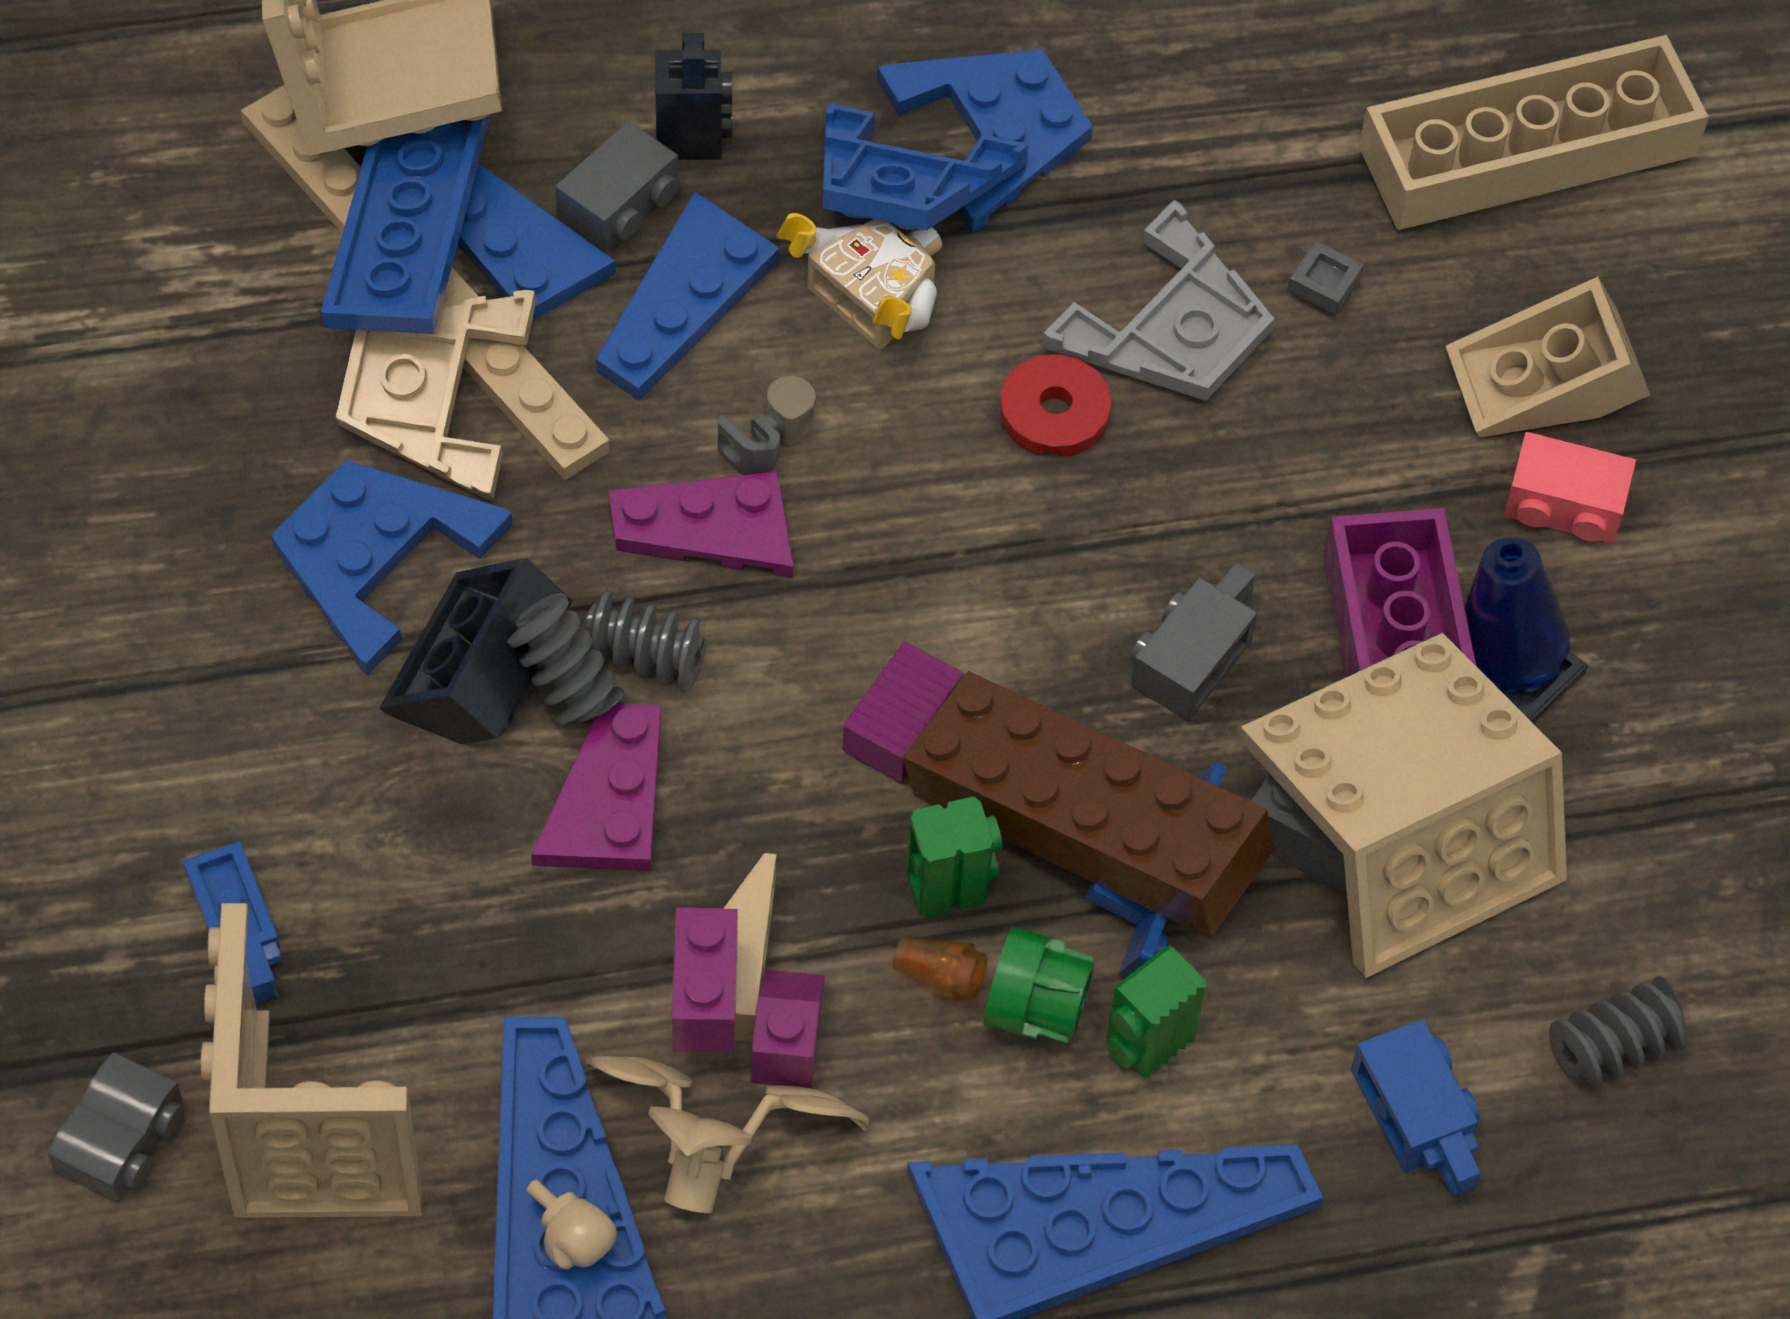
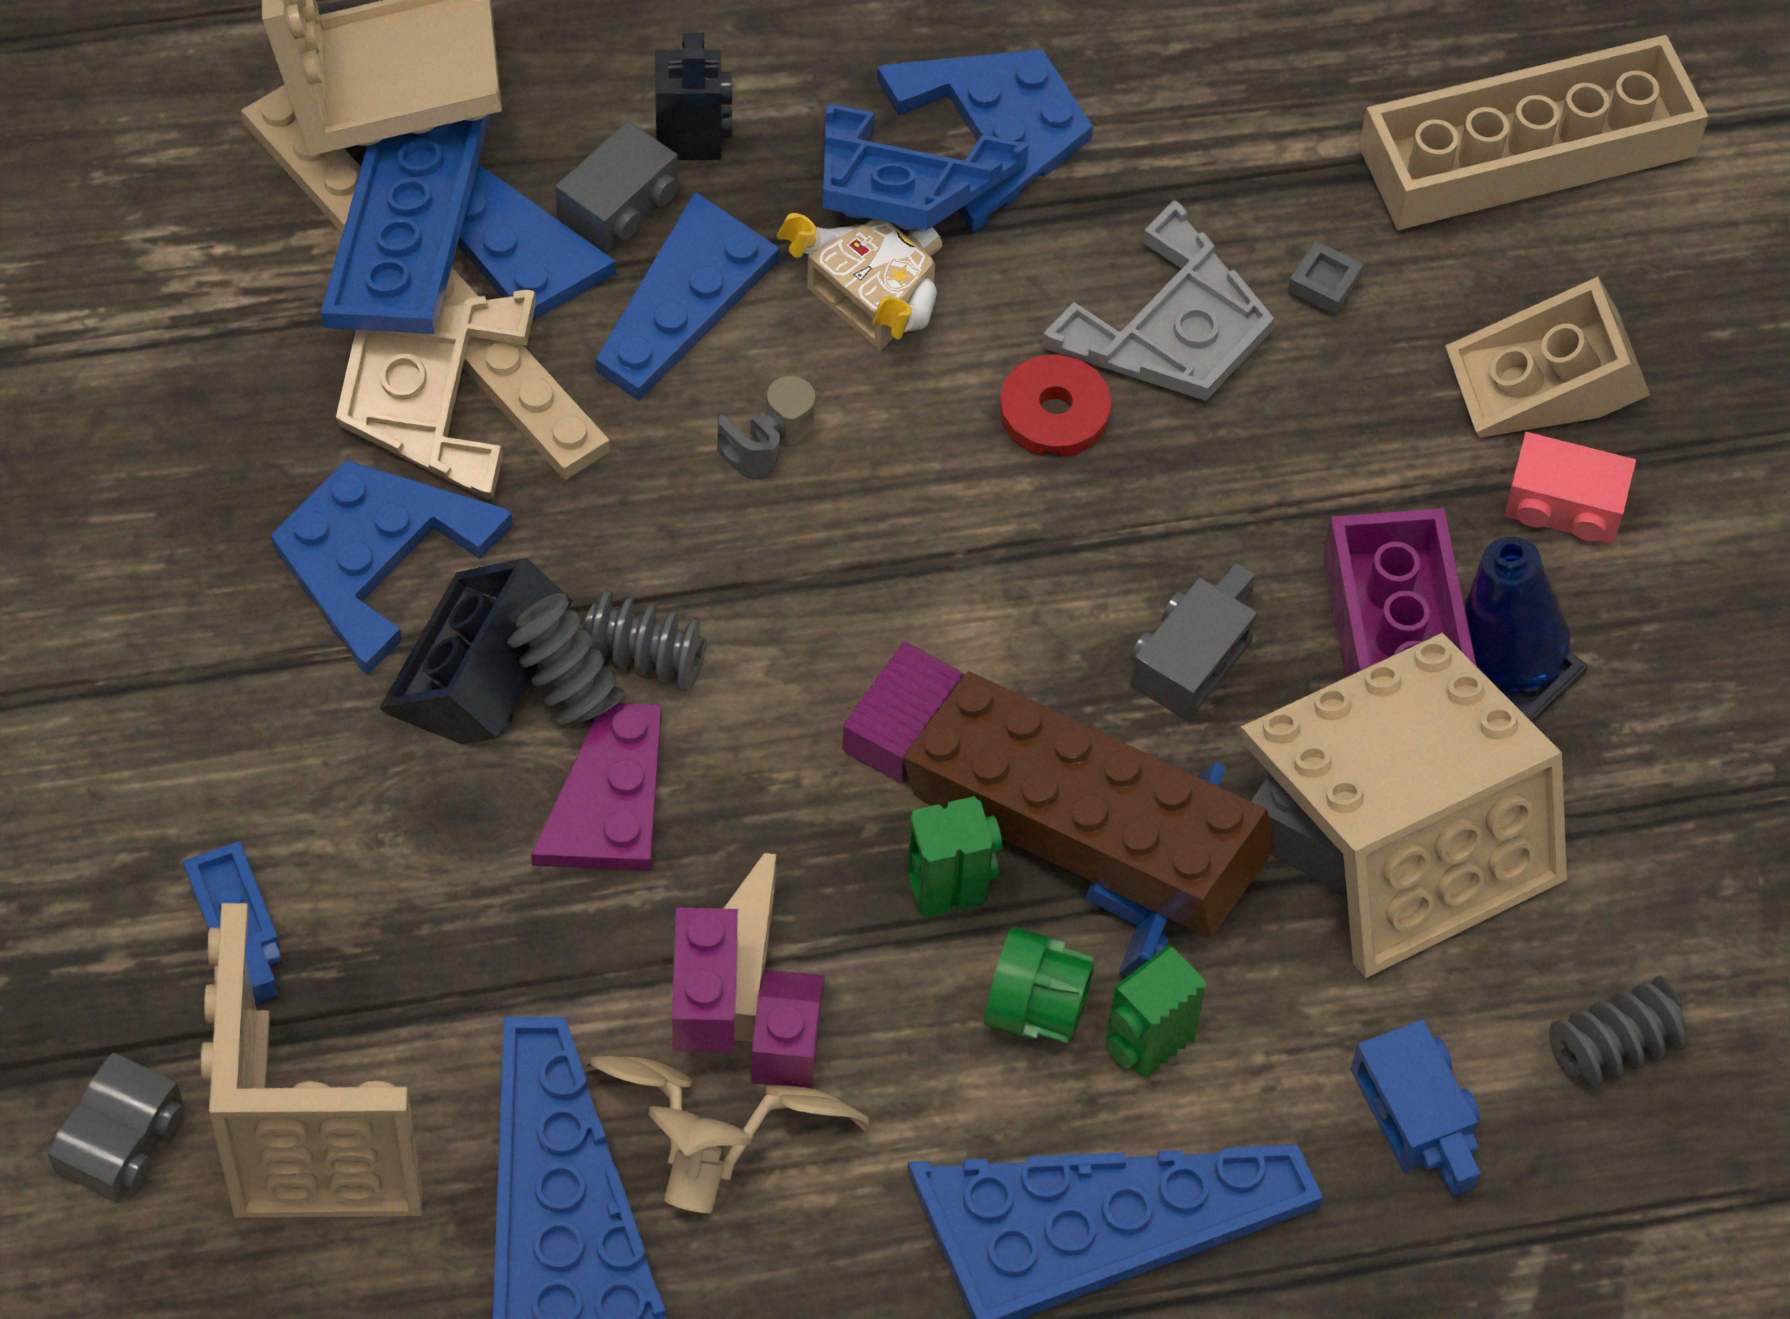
(574, 1228): tan piece -> none
(713, 519): magenta wing -> none
(943, 965): clear orange cone -> none

